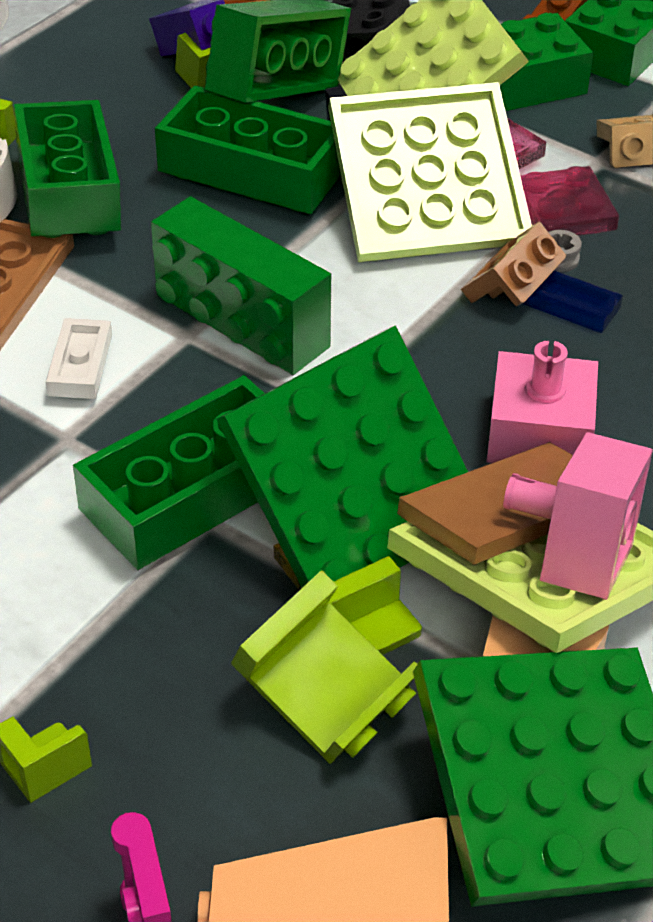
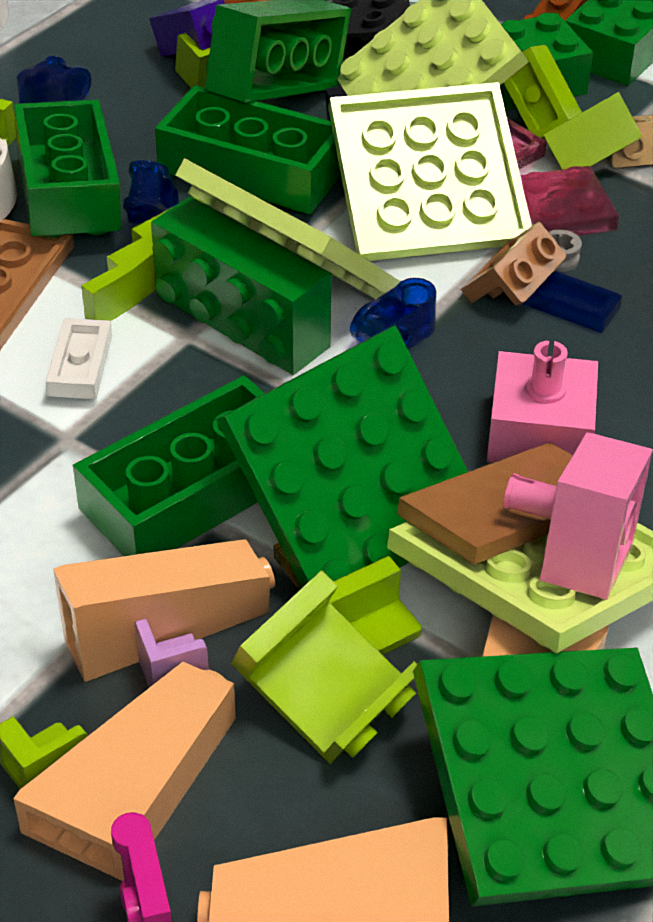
(53, 82): none -> clear blue piece
(127, 280): none -> lime slope
(129, 764): none -> light nougat slope
(149, 192): none -> clear blue piece
(164, 656): none -> lavender panel
(174, 589): none -> light nougat slope
(286, 231): none -> yellowish green plate
(407, 306): none -> clear blue piece
(541, 92): none -> lime panel
(593, 134): none -> lime panel

